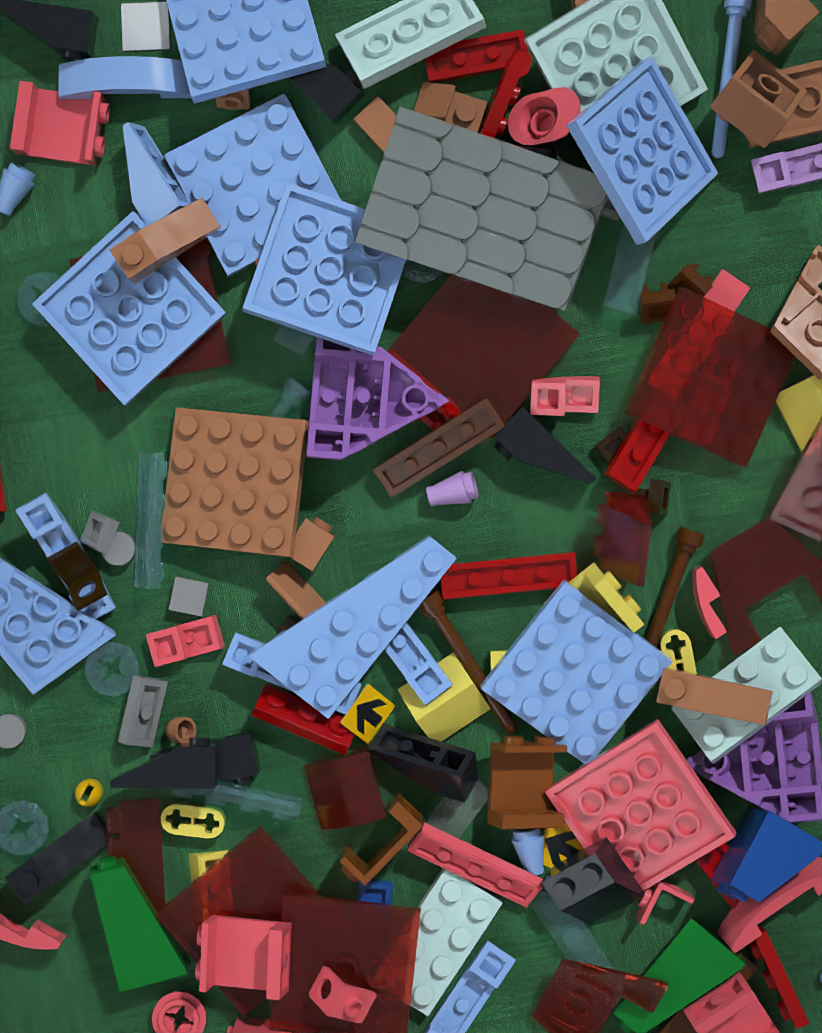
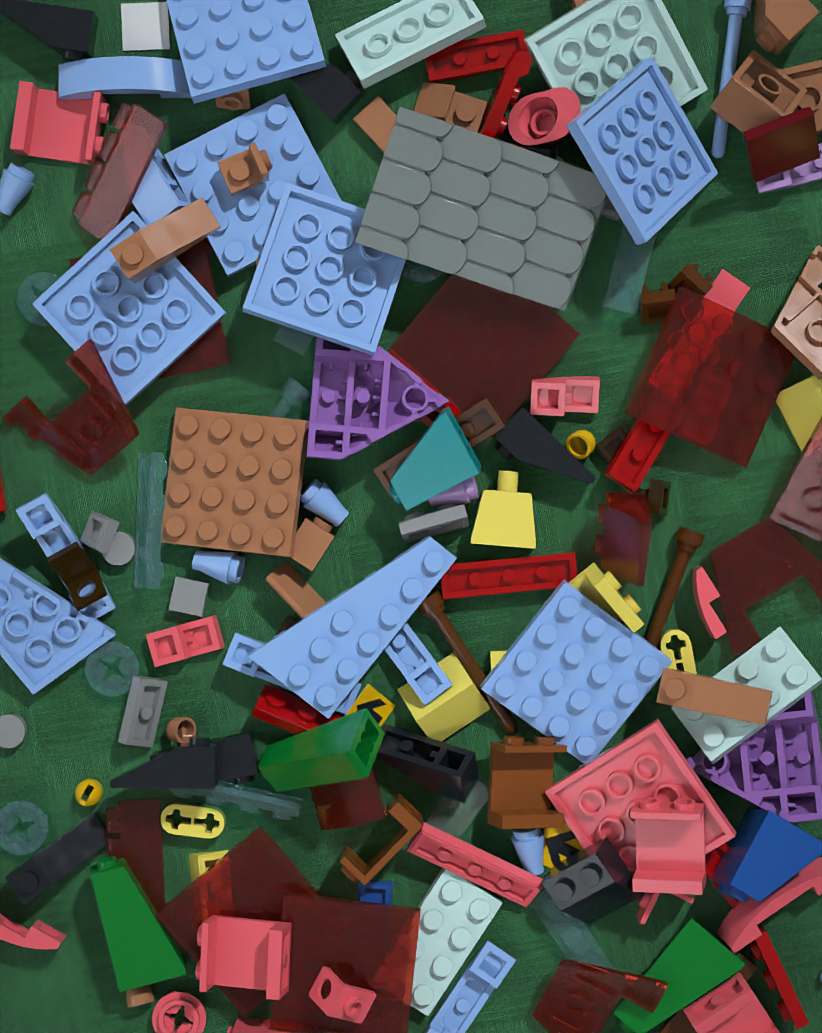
(92, 426): none -> clear red wing
(127, 162): none -> clear red windscreen
(139, 996): none -> nougat hinge
(220, 565): none -> light blue cone
(245, 169): none -> nougat bracket
(321, 501): none -> light blue cone
(324, 754): none -> green slope
(435, 463): none -> teal slope
(445, 519): none -> light grey plate
(505, 515): none -> light yellow torso
(577, 443): none -> yellow hinge
(669, 846): none -> coral panel
(782, 144): none -> dark red tile

